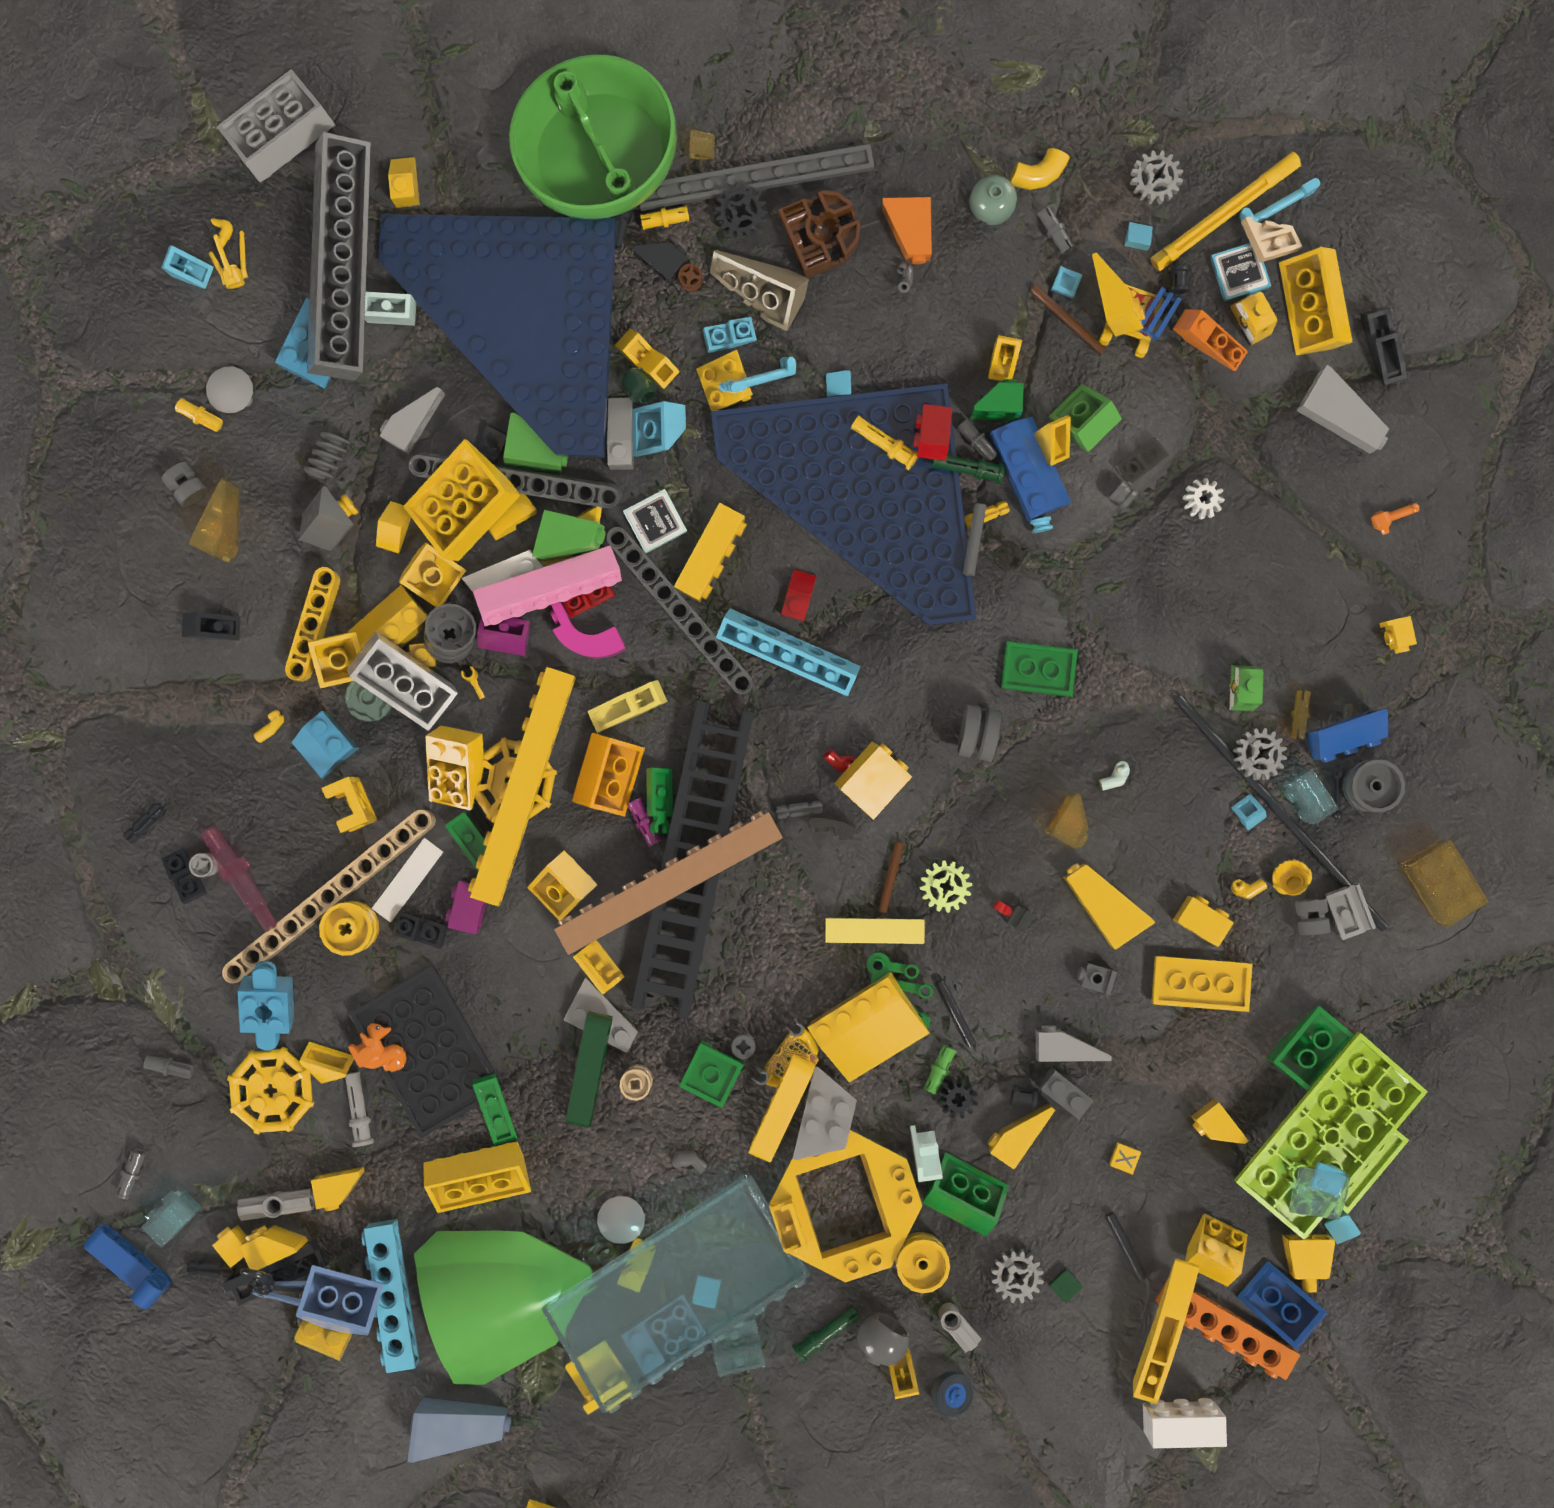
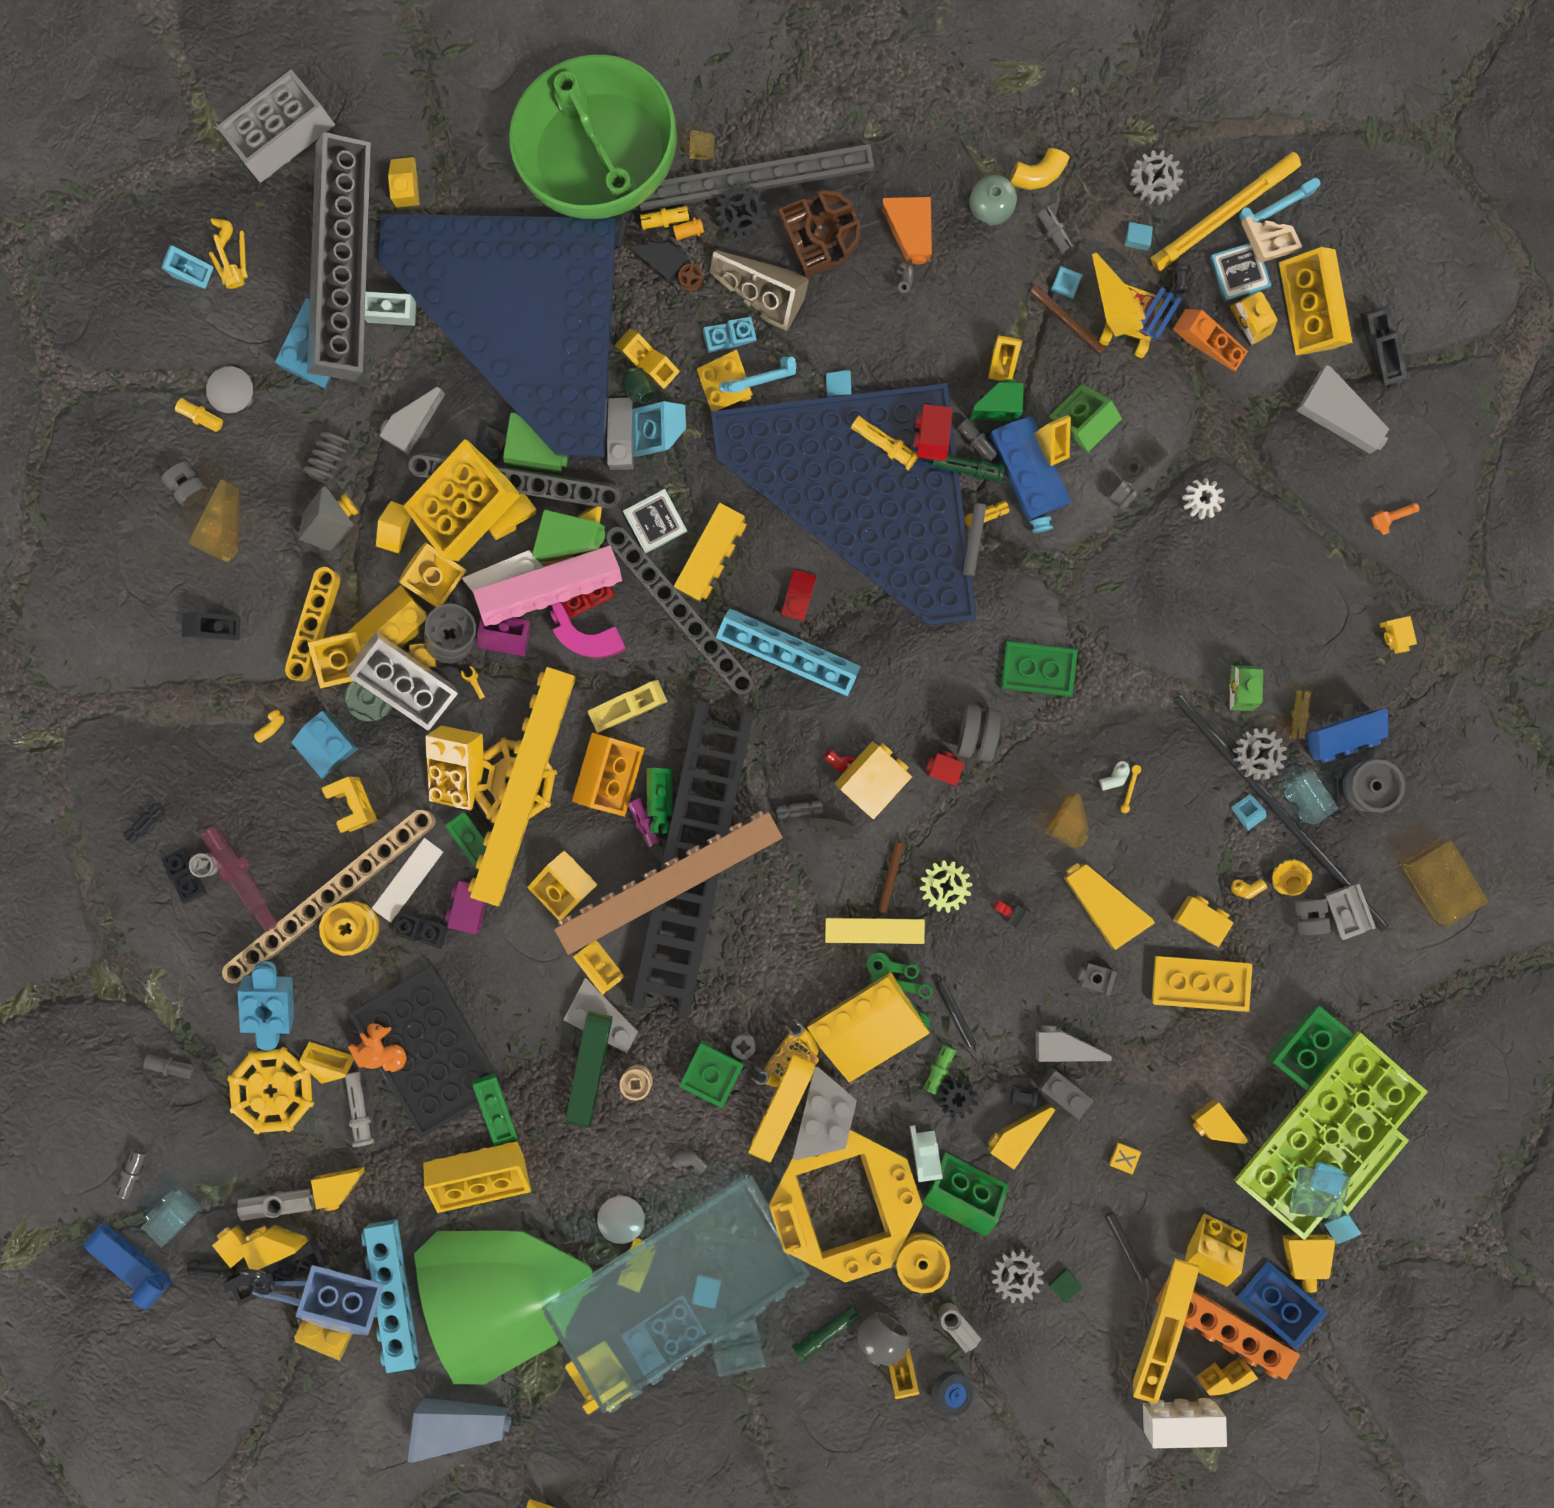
(689, 229): none -> light orange pin
(945, 768): none -> red brick
(1136, 769): none -> yellow hinge
(1226, 1380): none -> yellow slope

